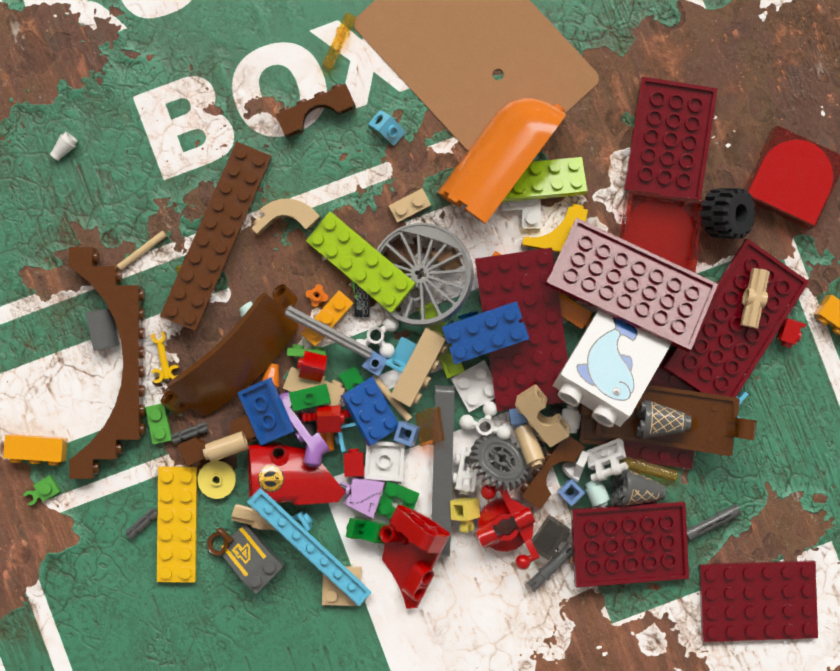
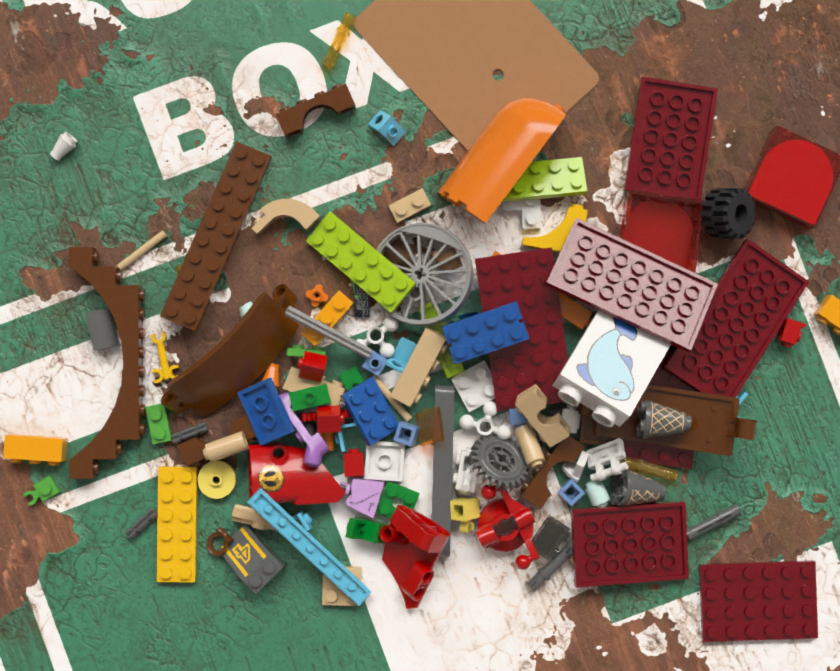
(755, 298): tan piece -> none

